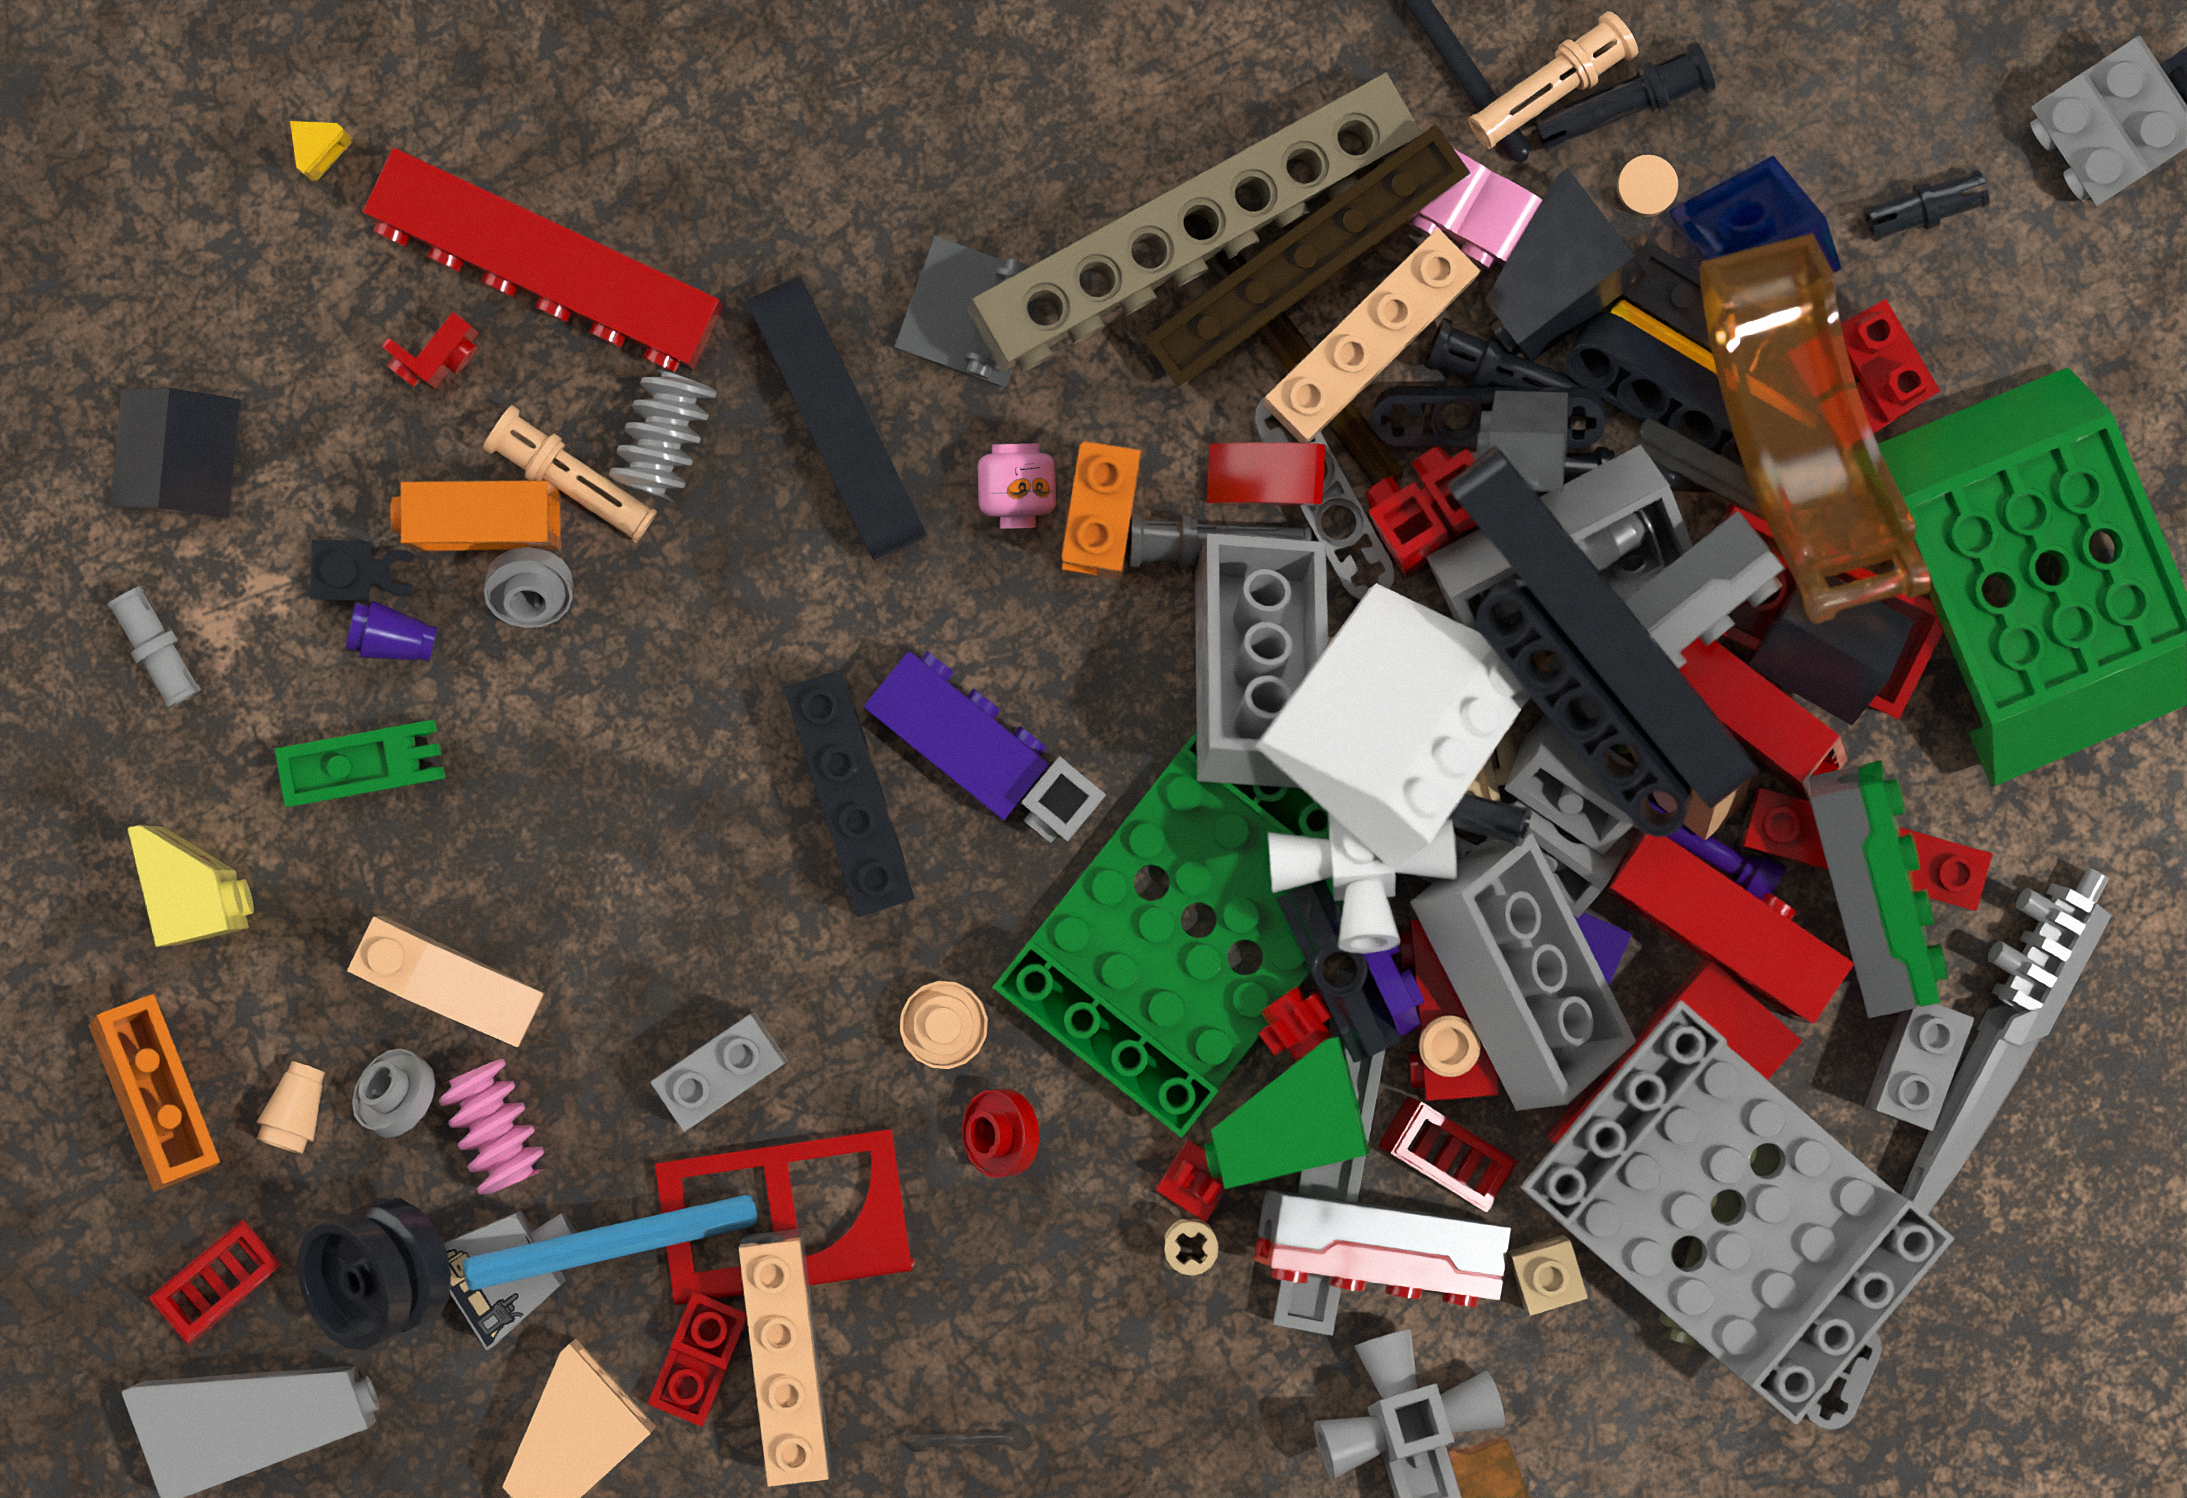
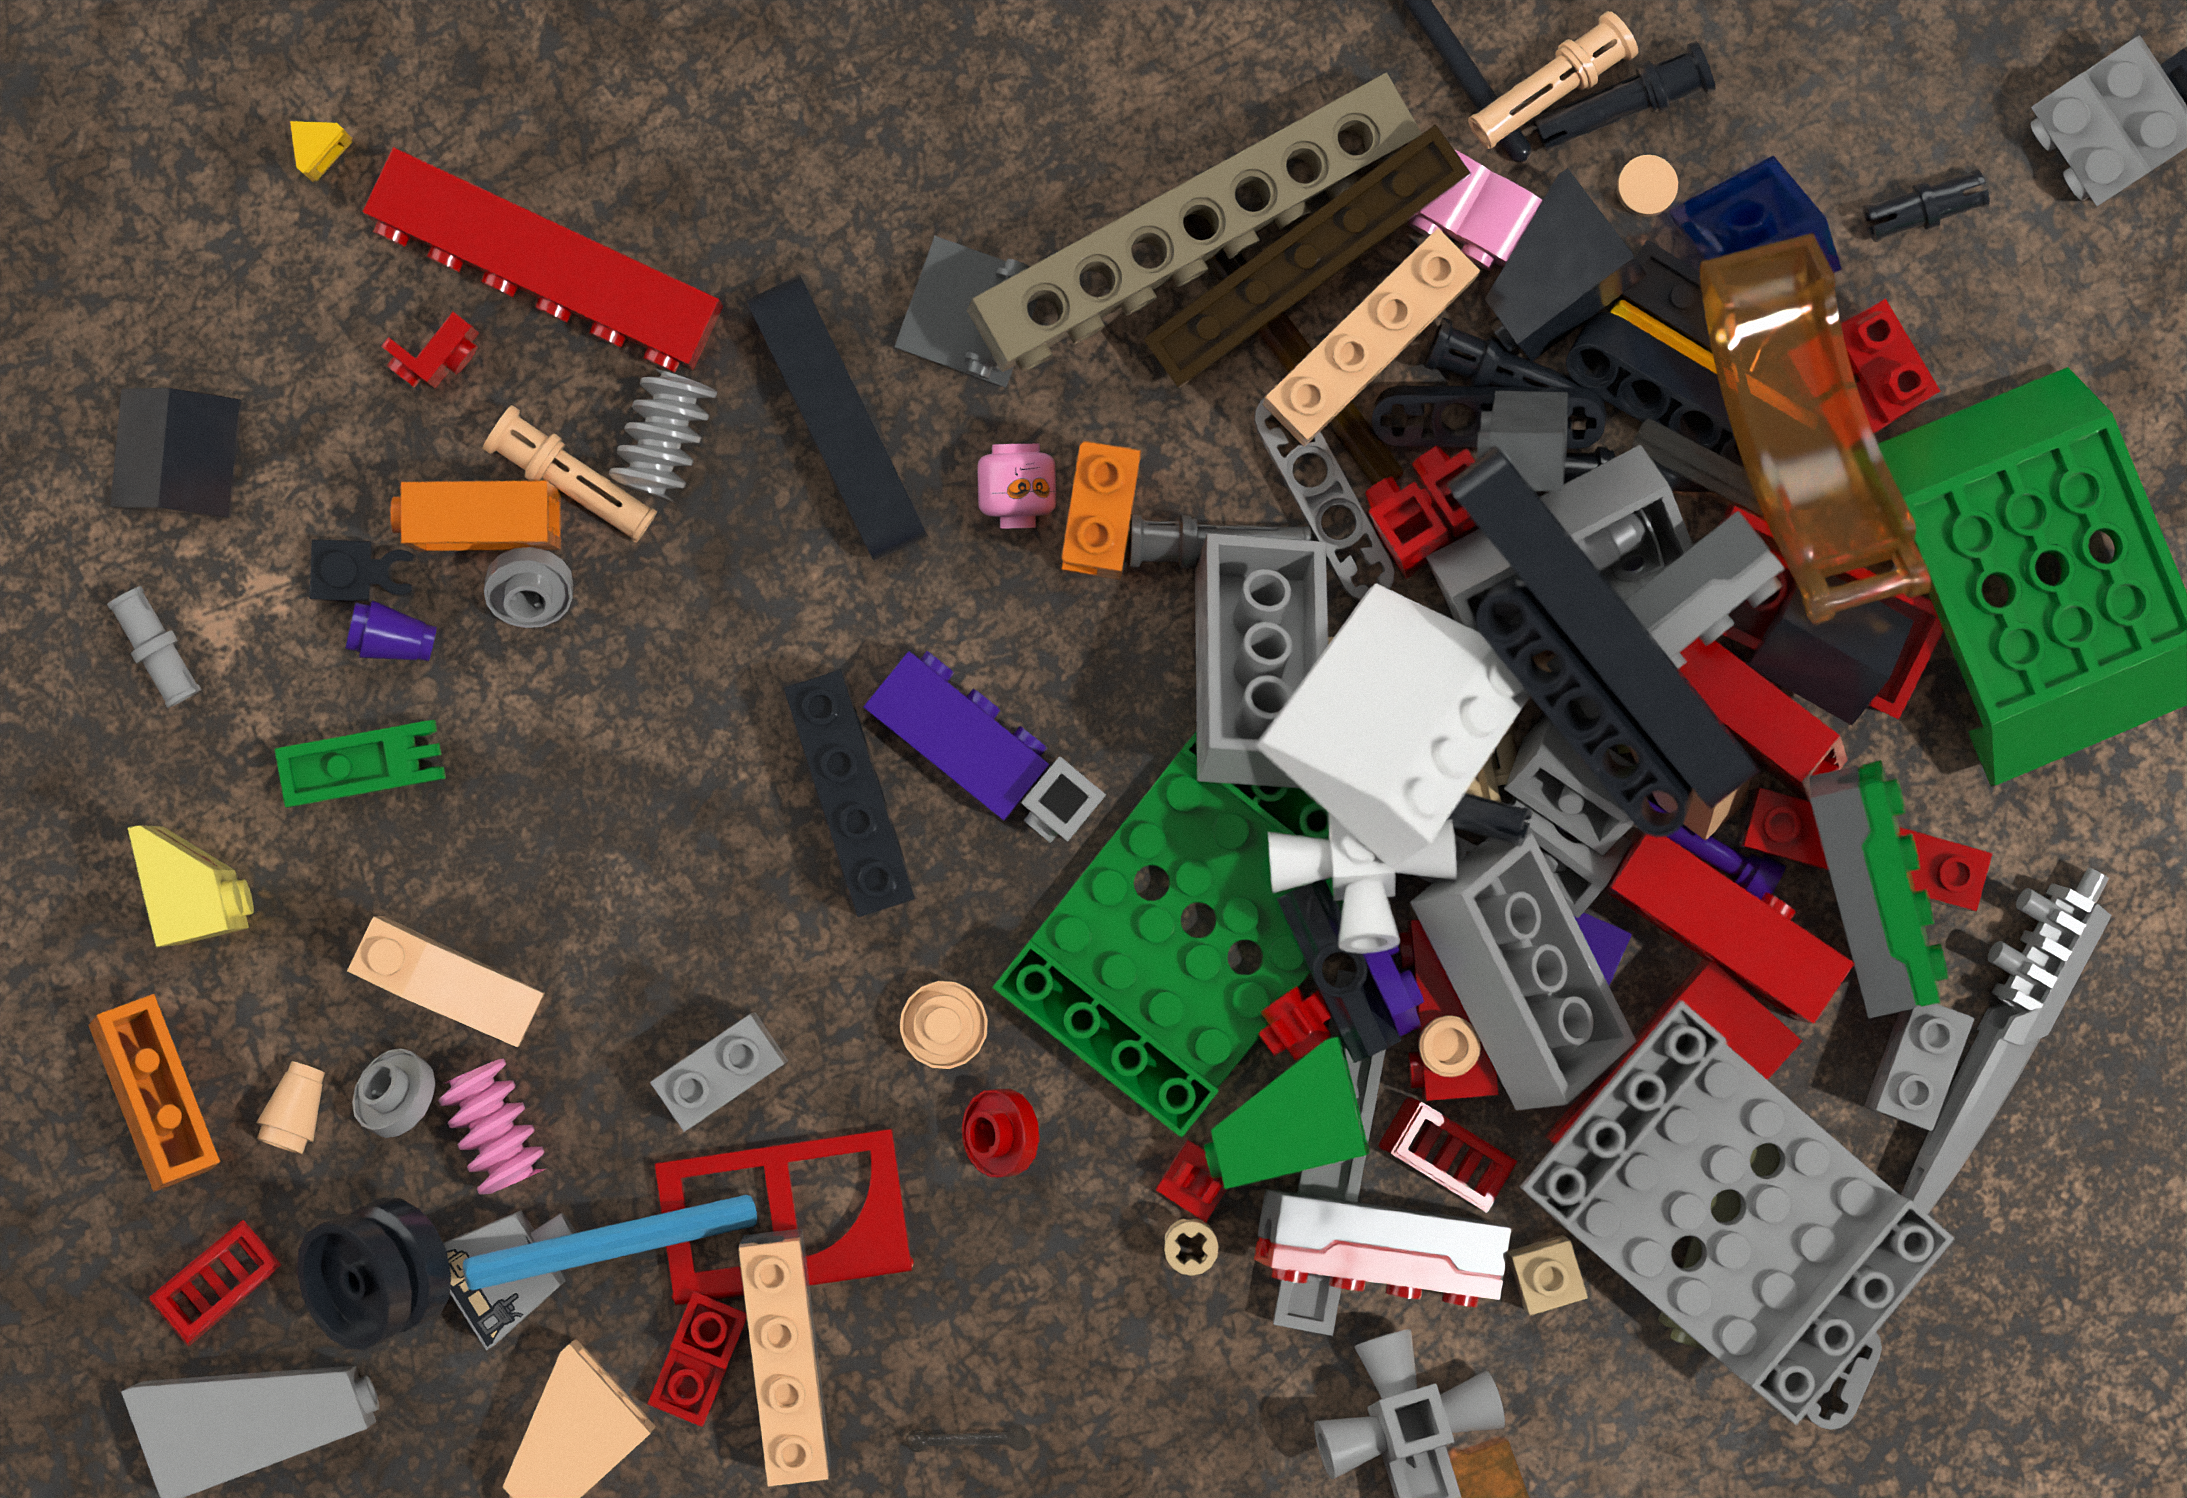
(1266, 473): red slope -> none

